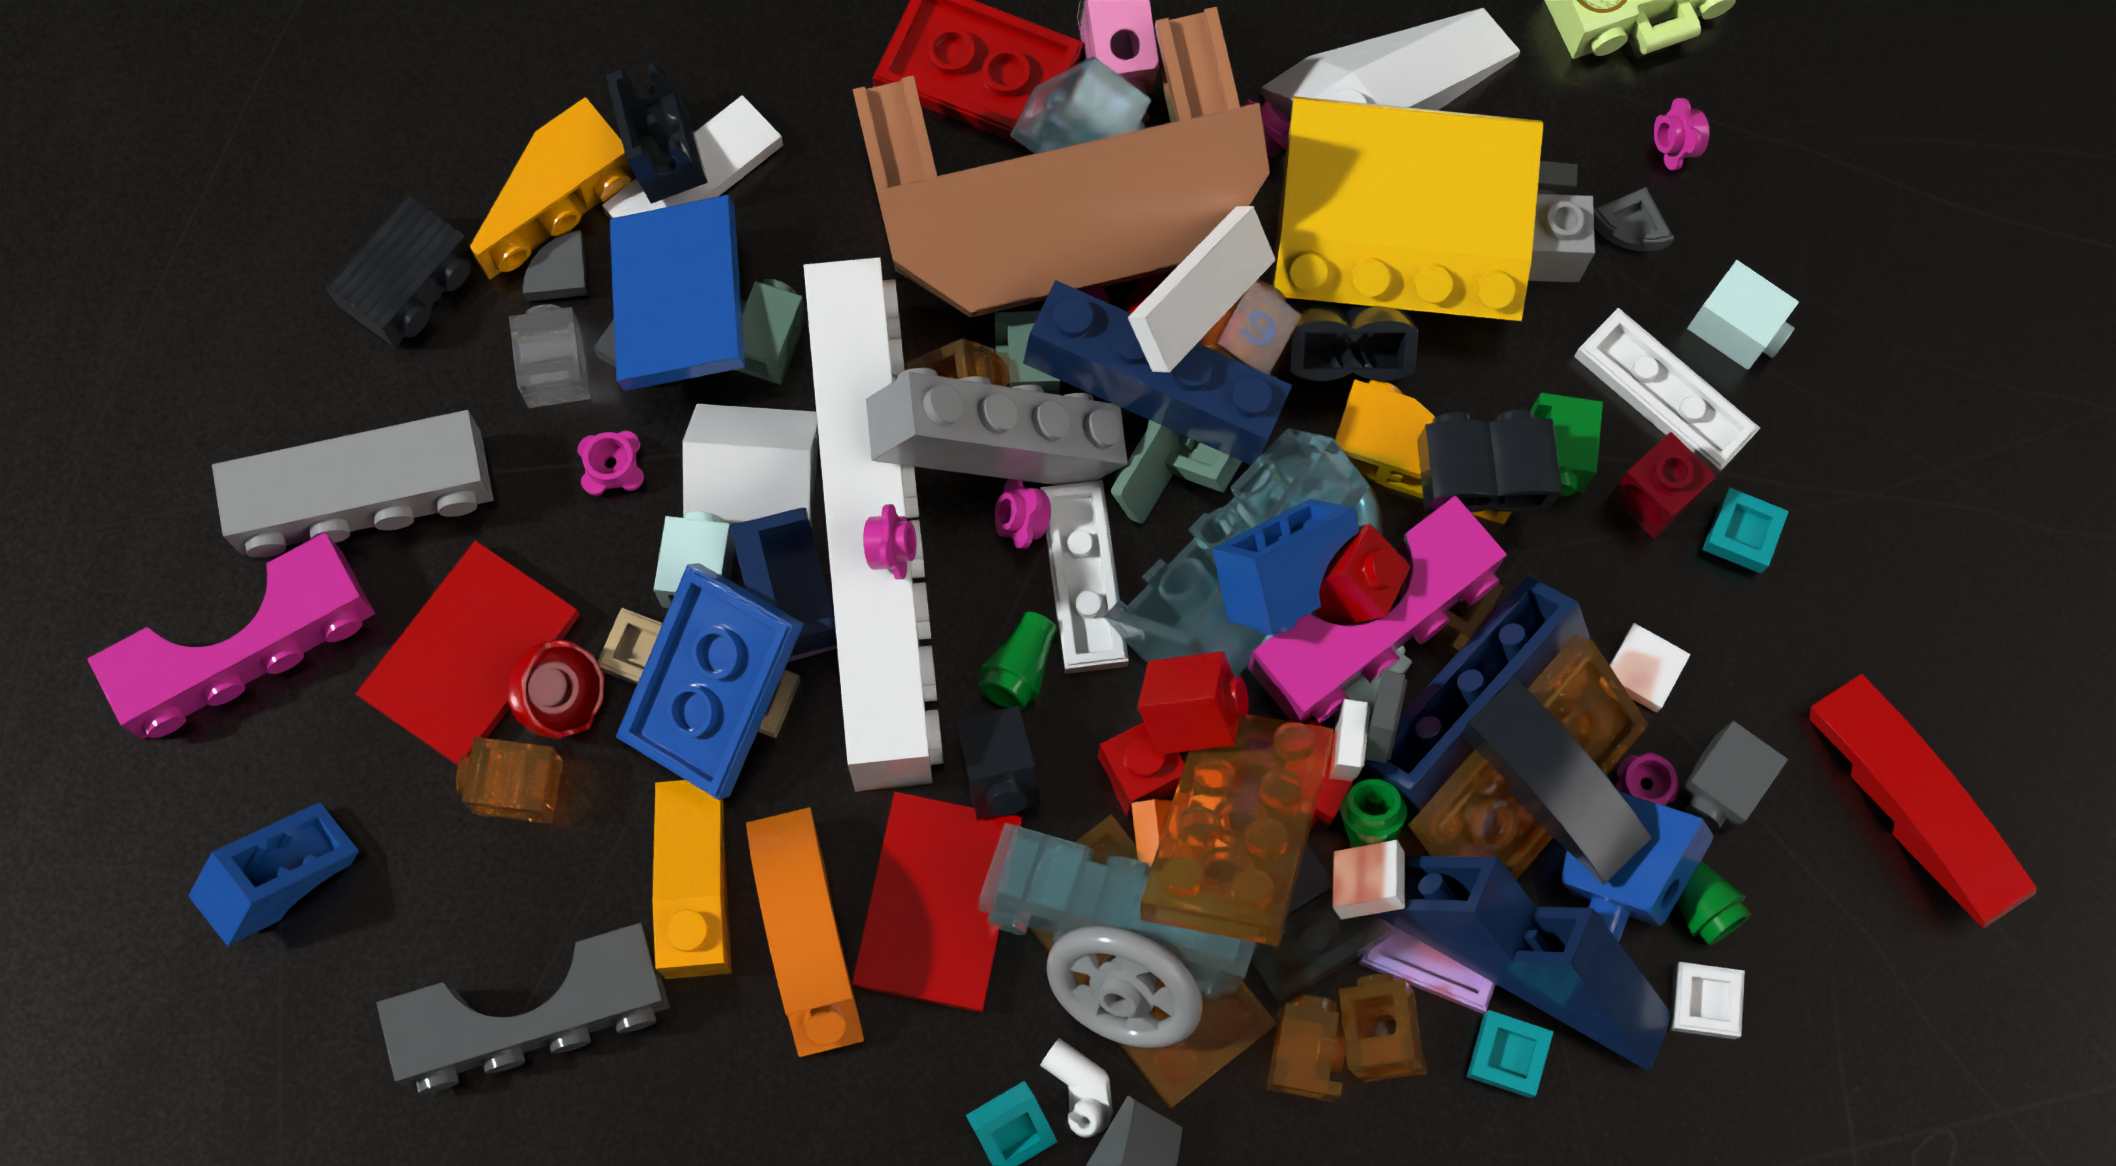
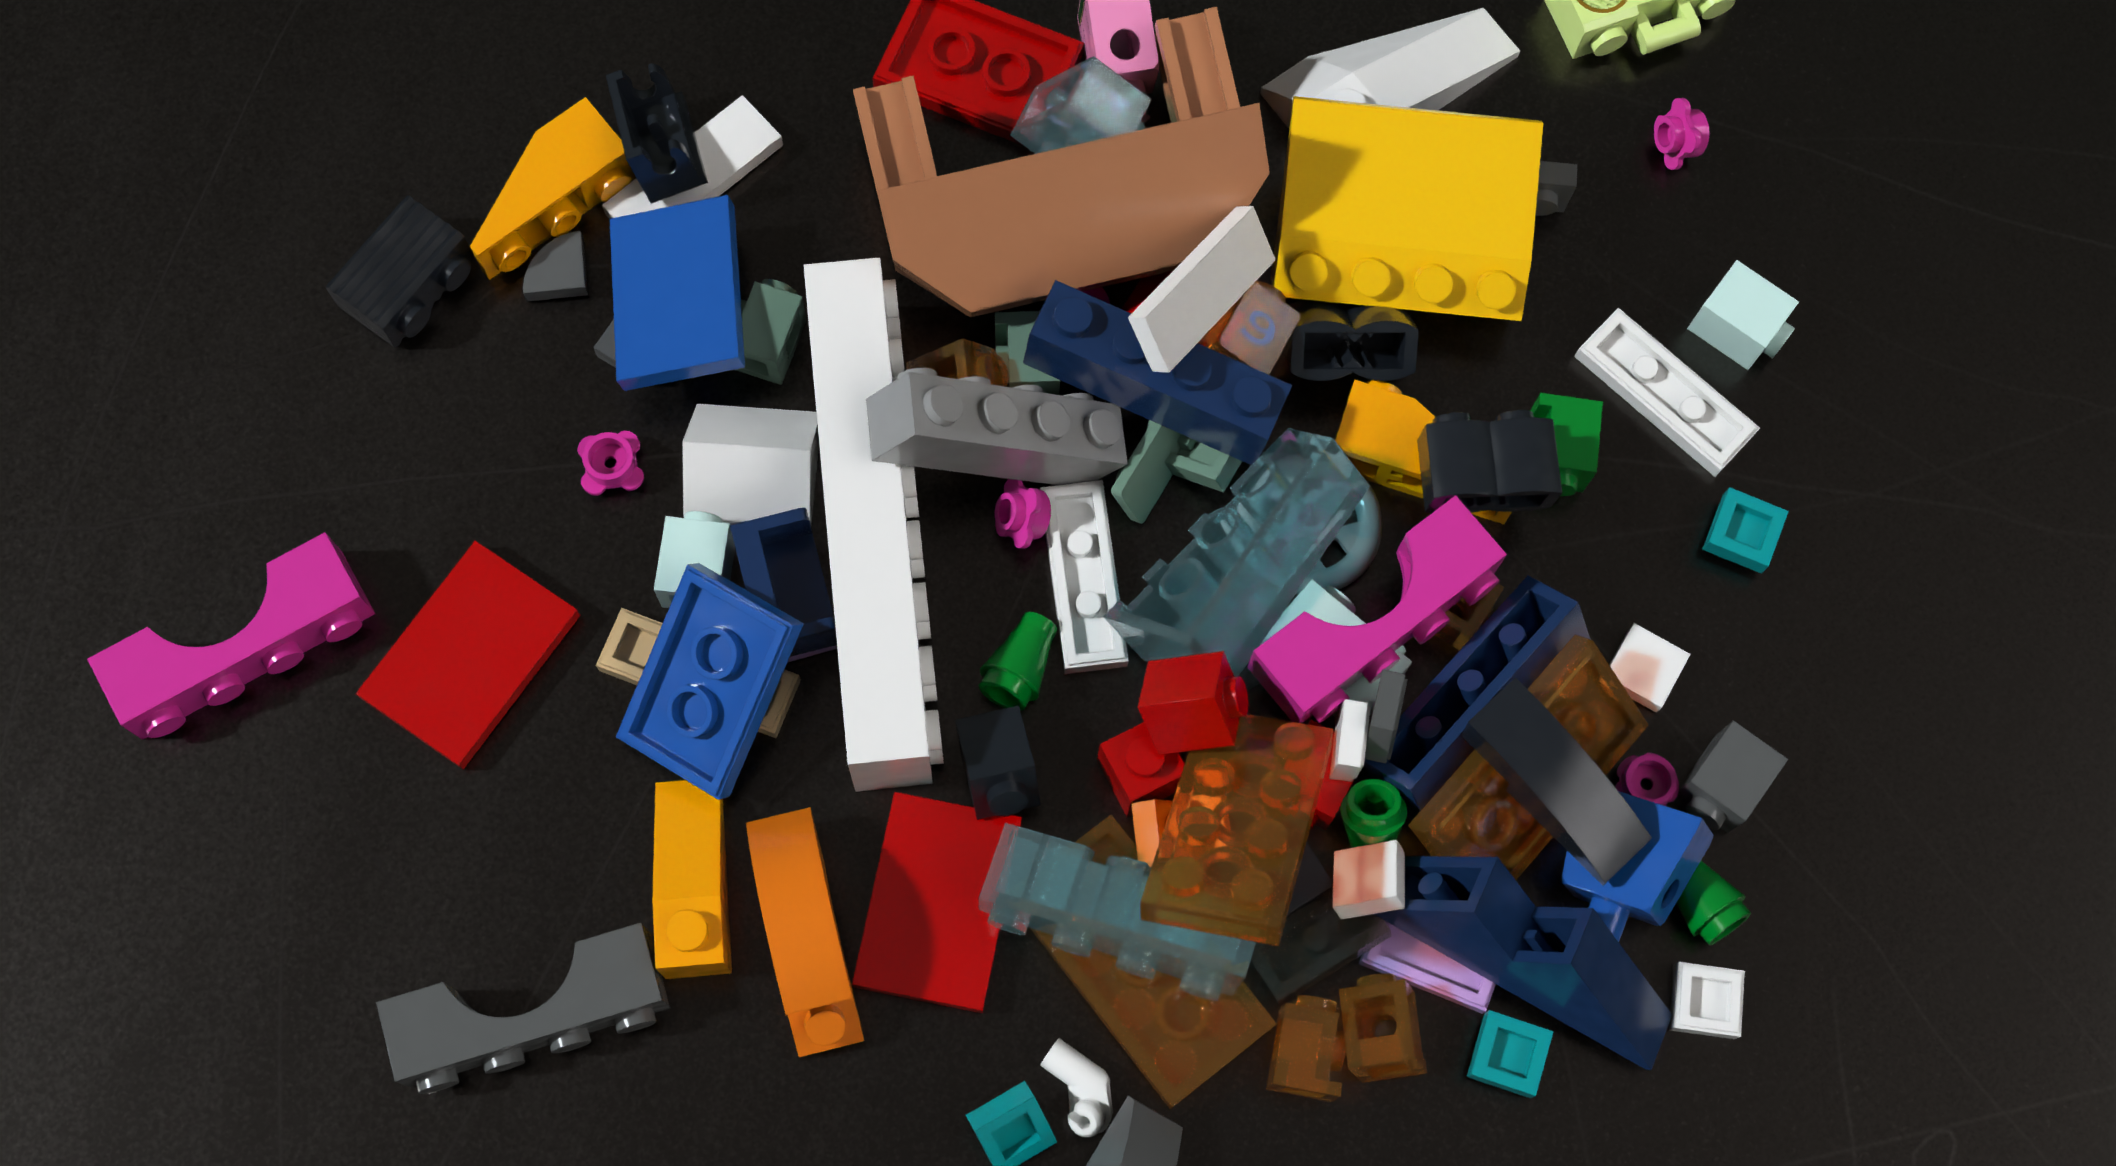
(269, 871): blue arch -> none
(352, 484): light grey brick -> none
(510, 780): clear orange brick -> none
(549, 356): clear brick -> none
(555, 689): red hair -> none
(889, 542): dark pink plate -> none
(1124, 986): light grey plate -> none
(1275, 127): dark pink plate -> none
(1278, 566): blue arch -> none
(1361, 579): red brick -> none
(1562, 238): light grey brick -> none
(1633, 223): dark grey tile -> none
(1662, 485): dark red brick -> none
(1924, 800): red slope -> none

